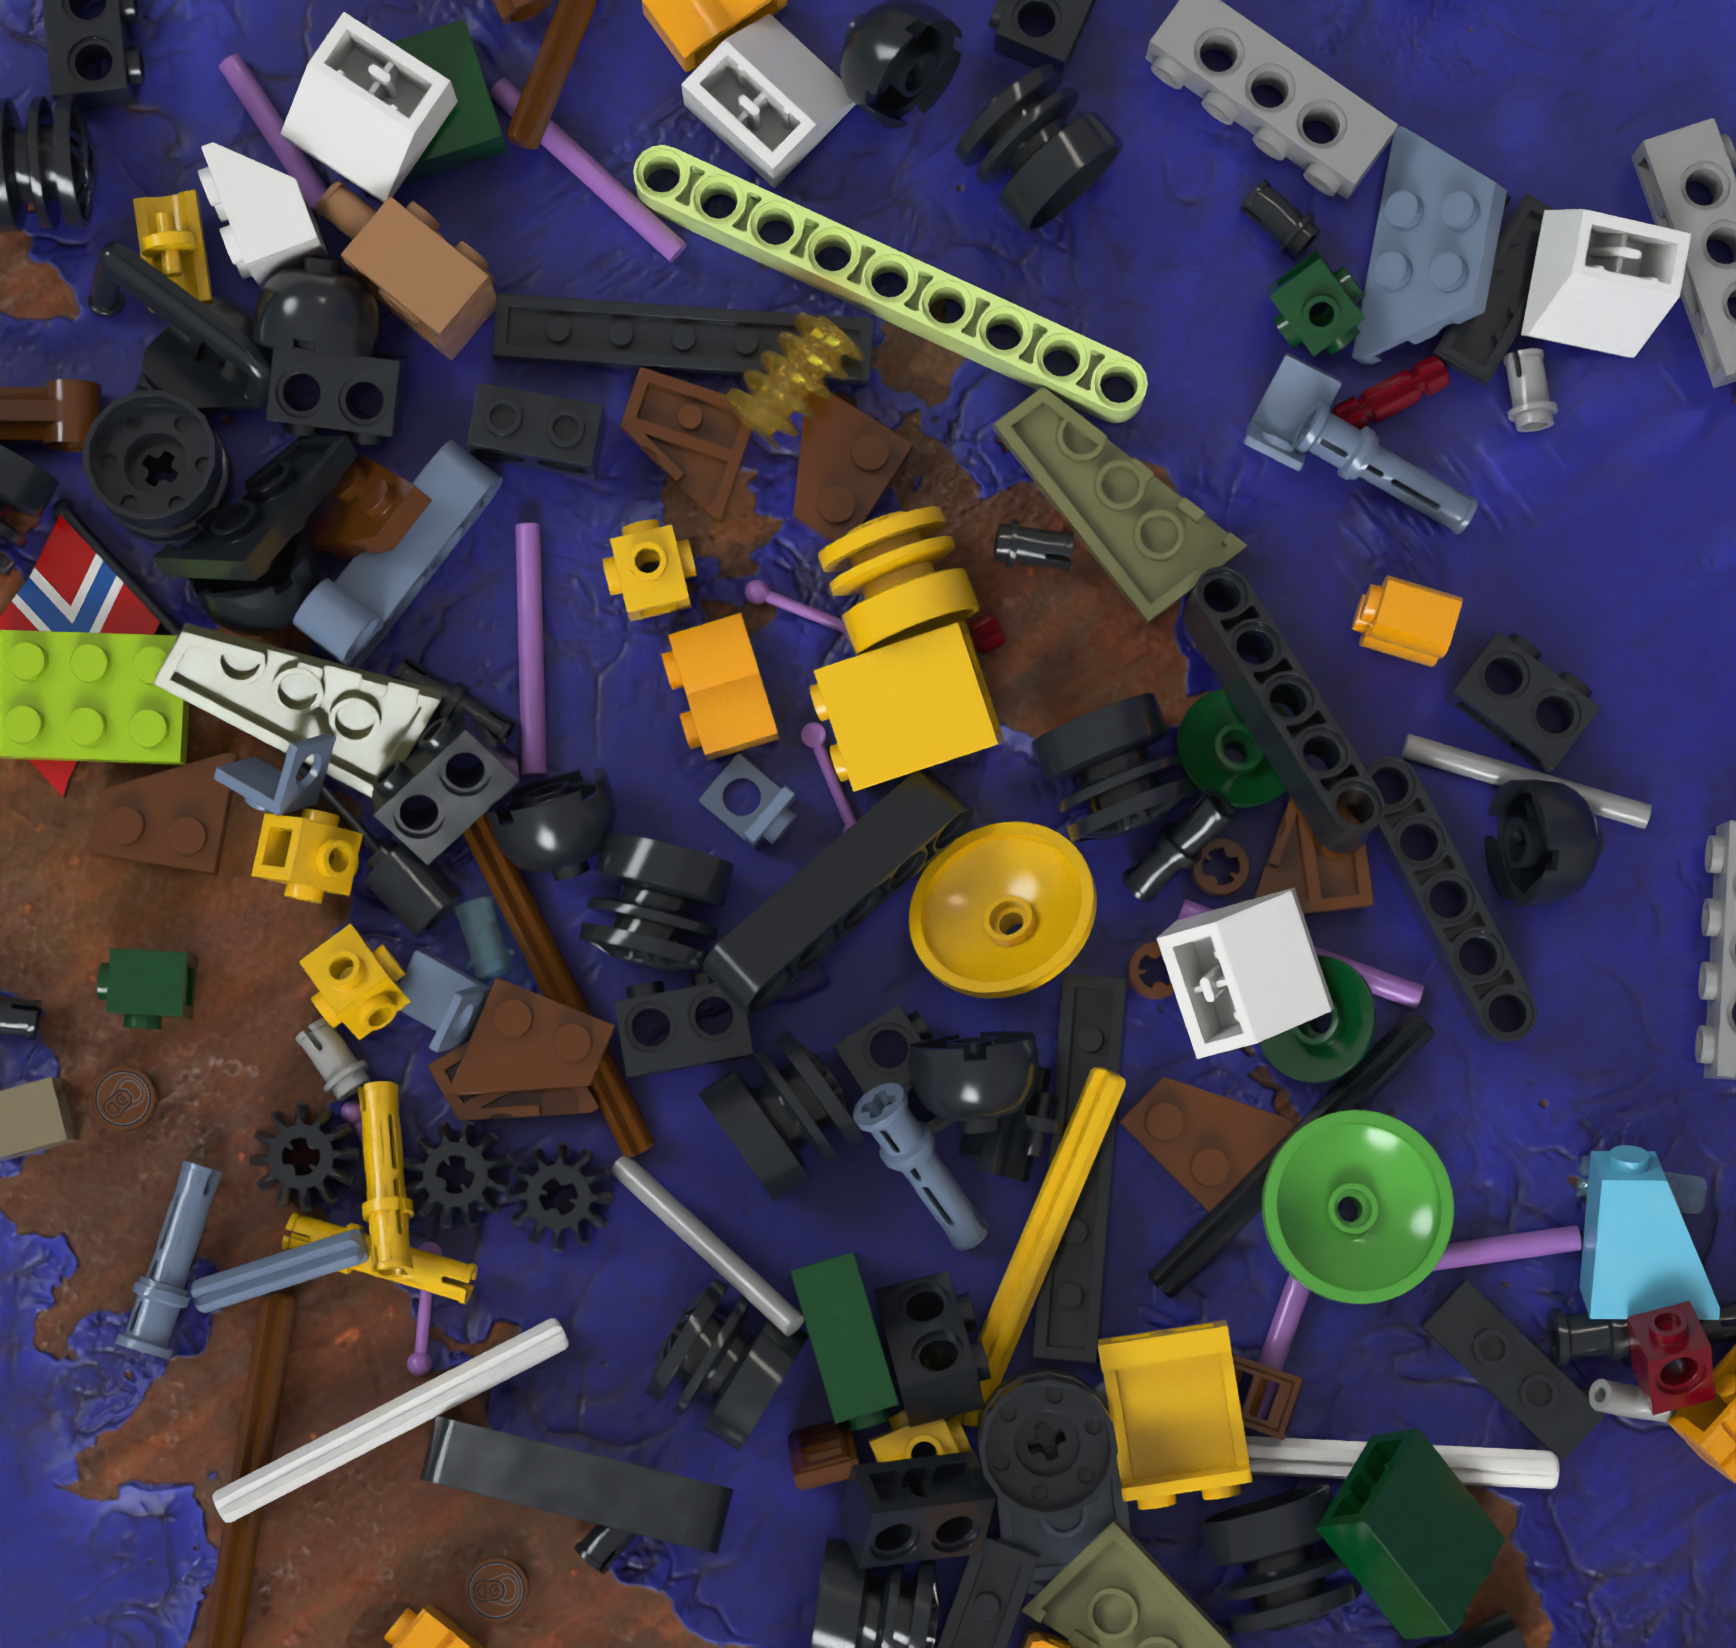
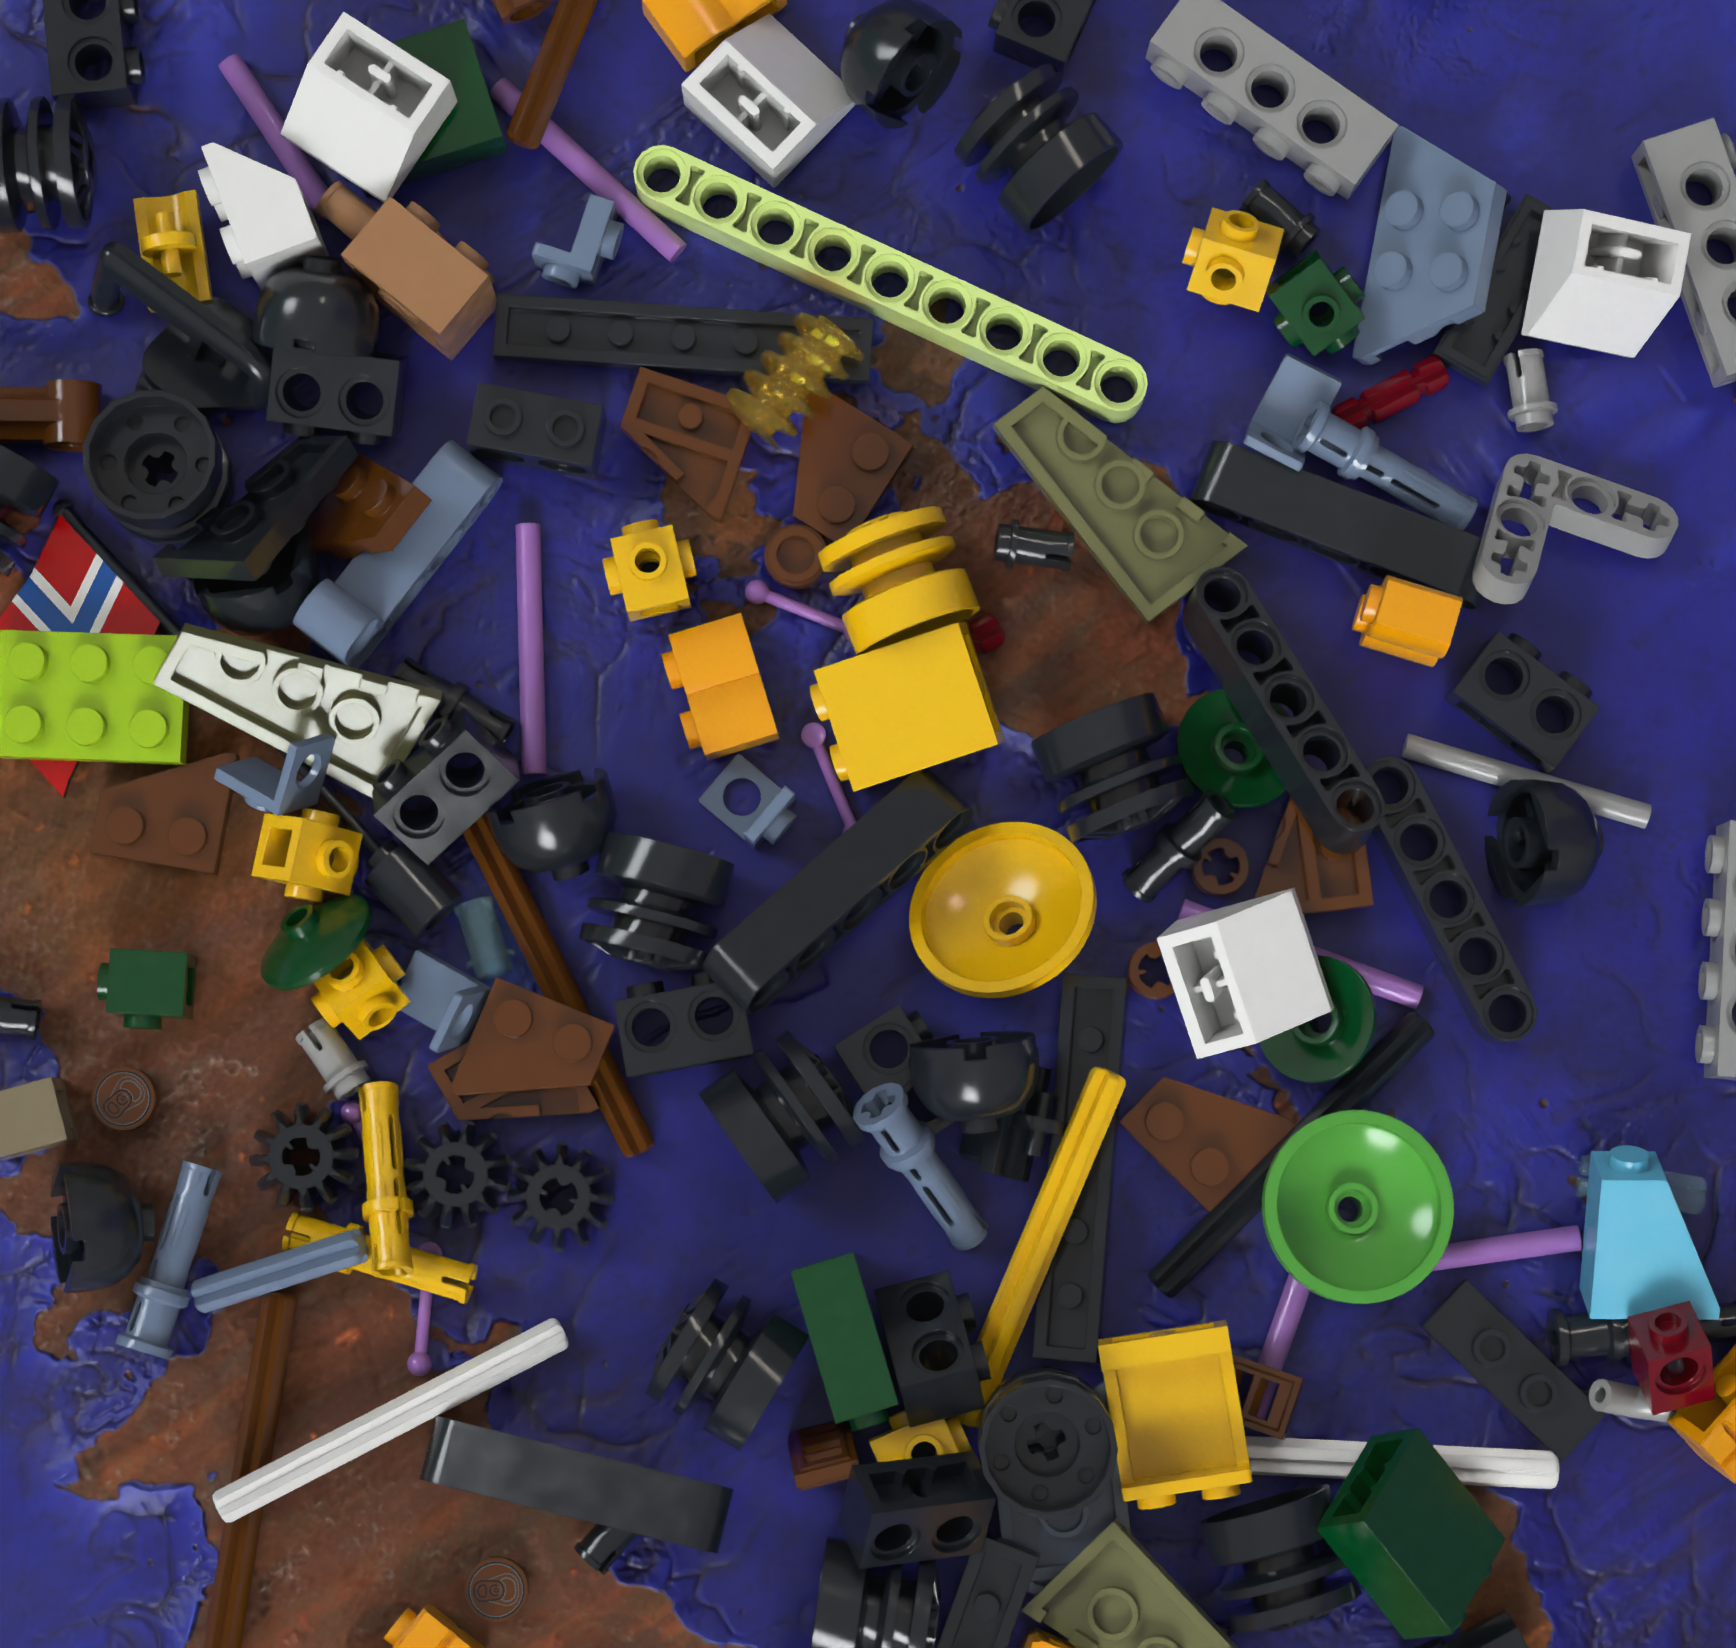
(97, 1226): none -> black cylinder
(315, 941): none -> dark green dish
(596, 238): none -> sand blue bracket
(708, 1245): light grey bar -> none
(793, 556): none -> reddish brown tile
(1232, 258): none -> yellow brick
(1336, 521): none -> black beam
(1552, 505): none -> light grey beam

